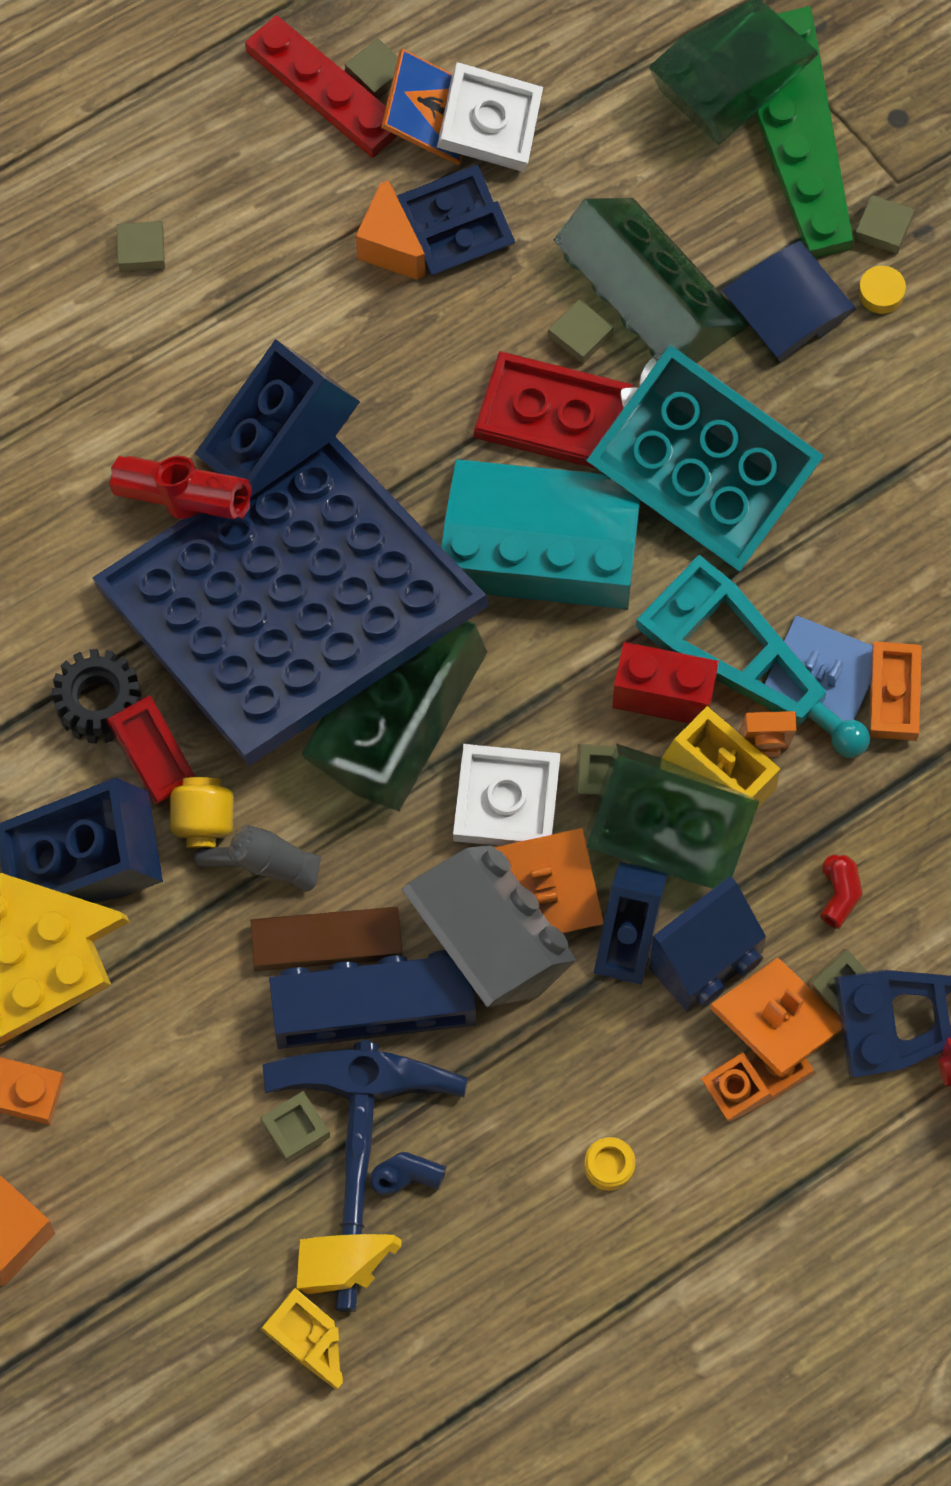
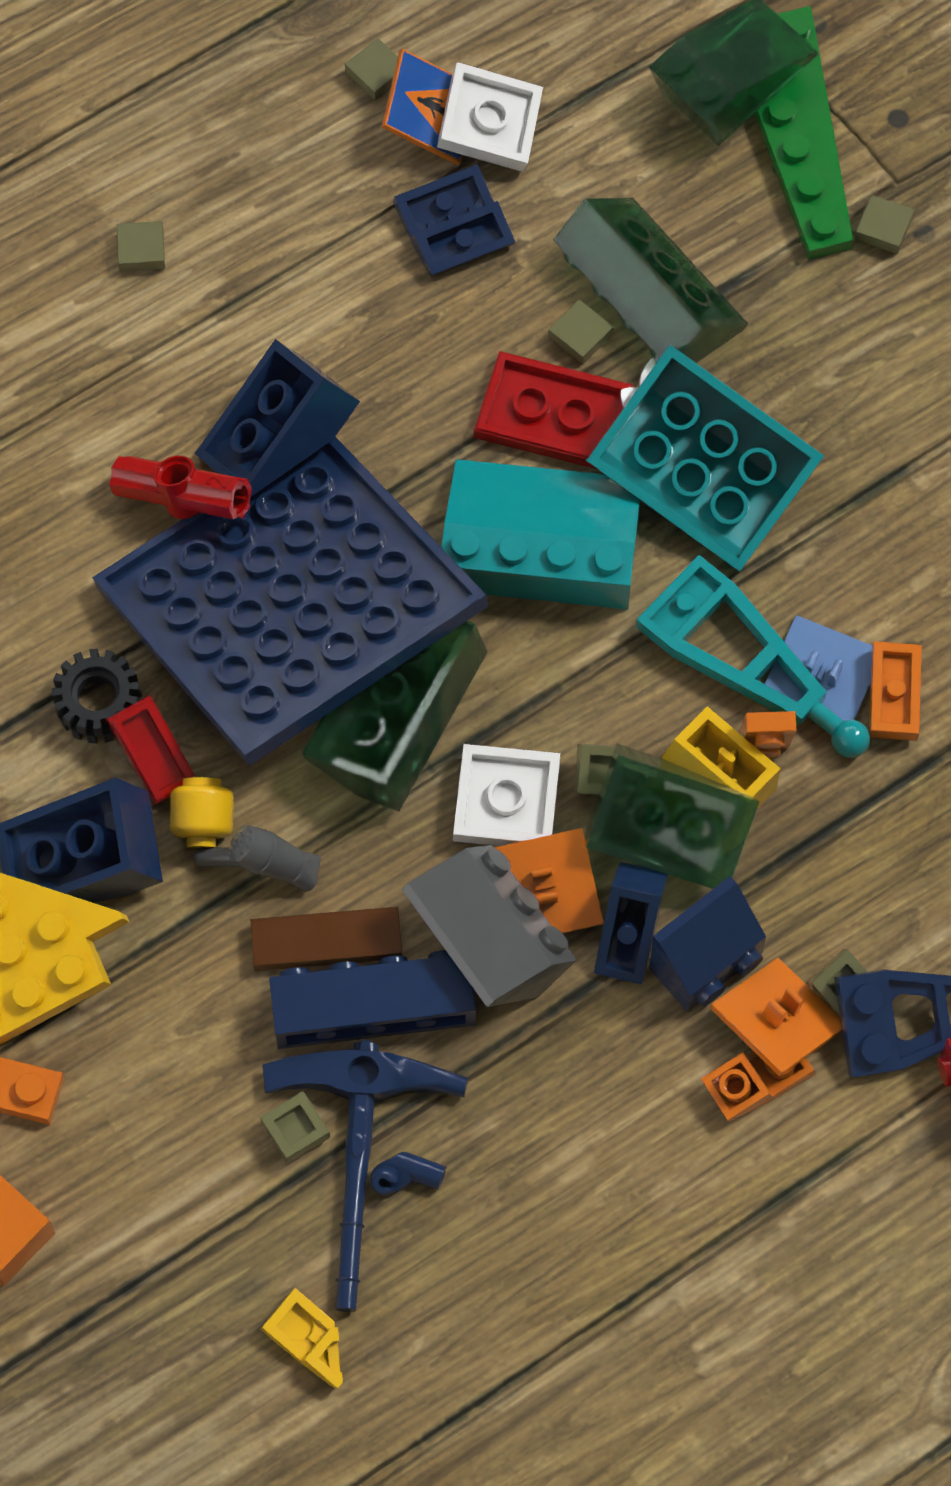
(321, 84): red plate -> none
(341, 1260): yellow slope -> none
(388, 237): orange slope -> none
(609, 1164): yellow tile -> none
(663, 683): red piece -> none
(789, 300): dark blue slope -> none
(846, 886): red arm -> none
(882, 289): yellow tile -> none

